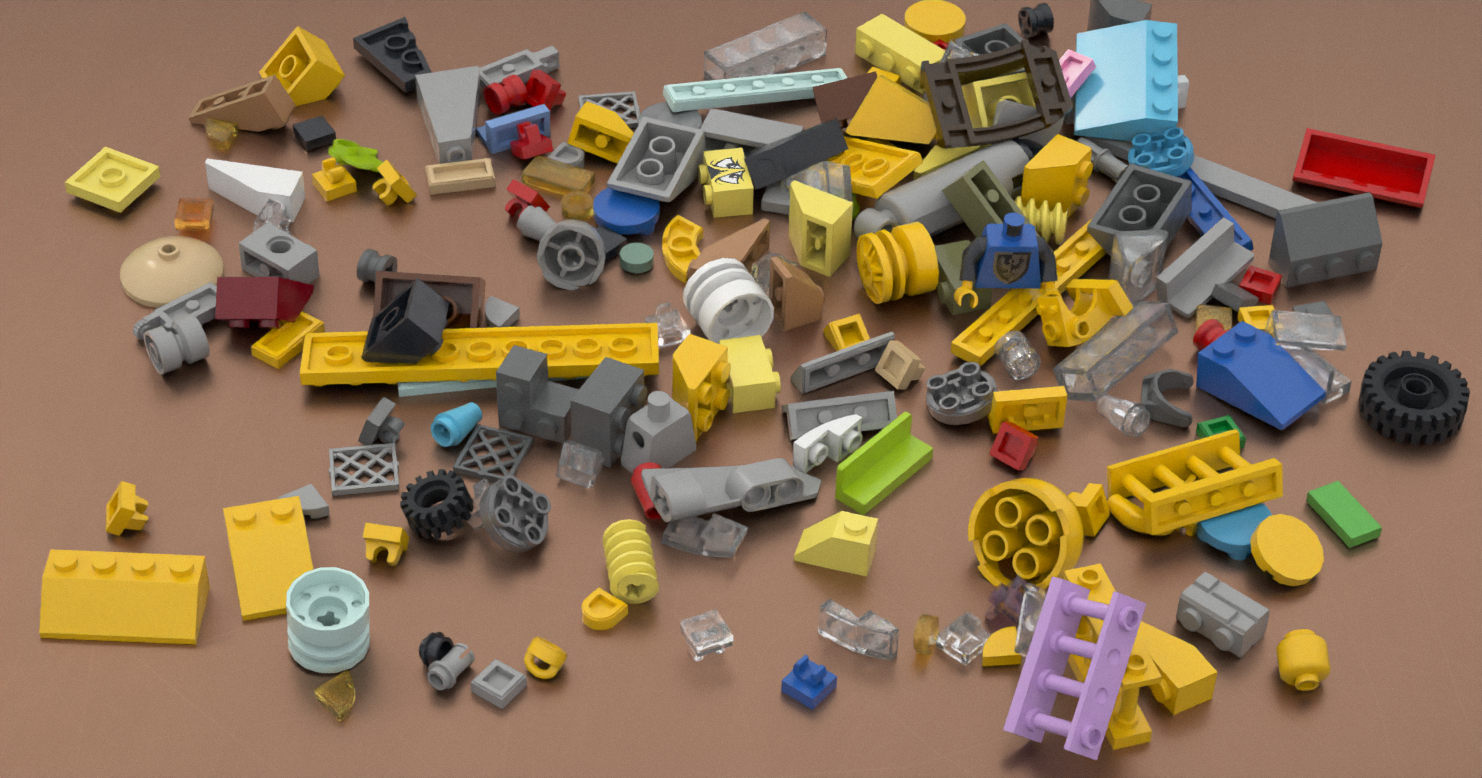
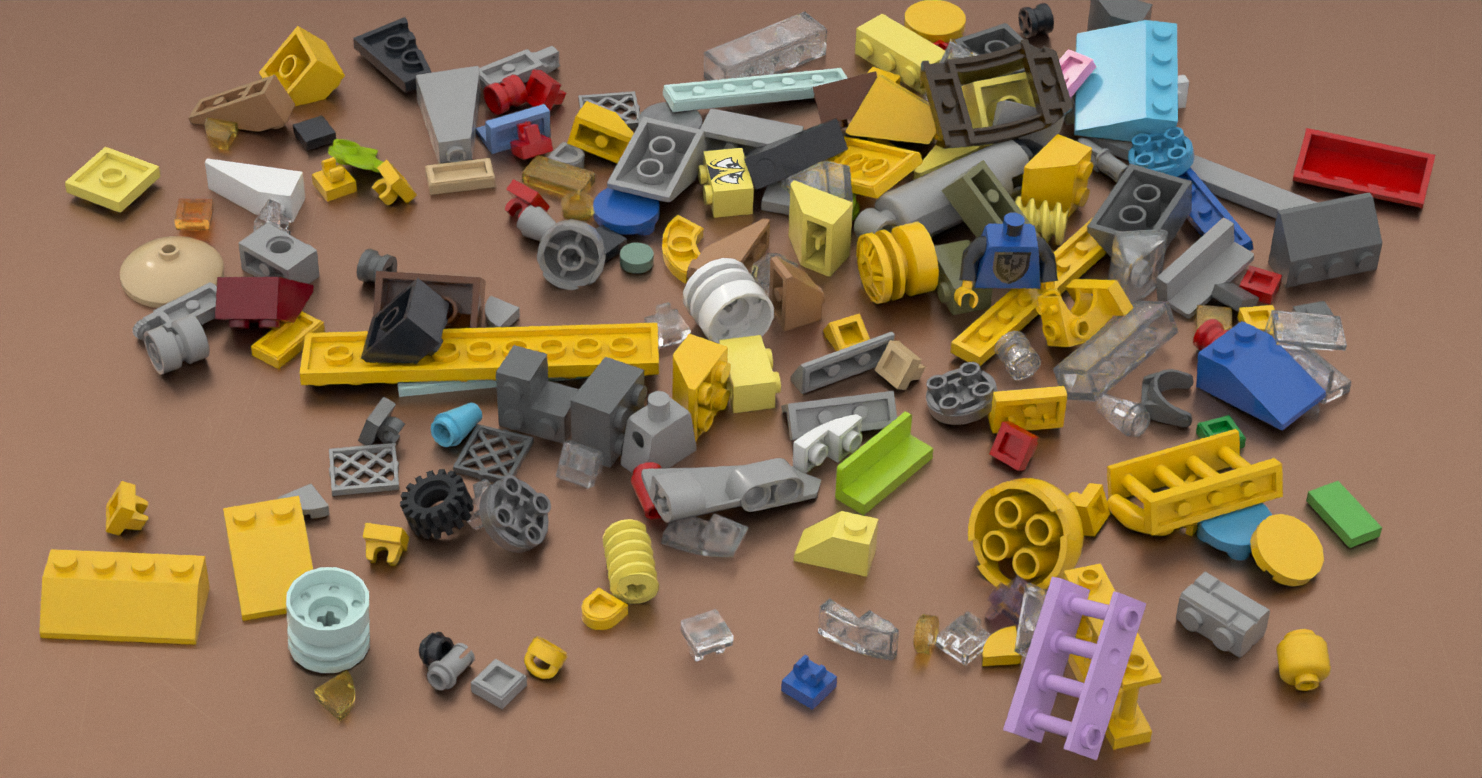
(1184, 671): yellow slope -> none
(1414, 397): black wheel -> none

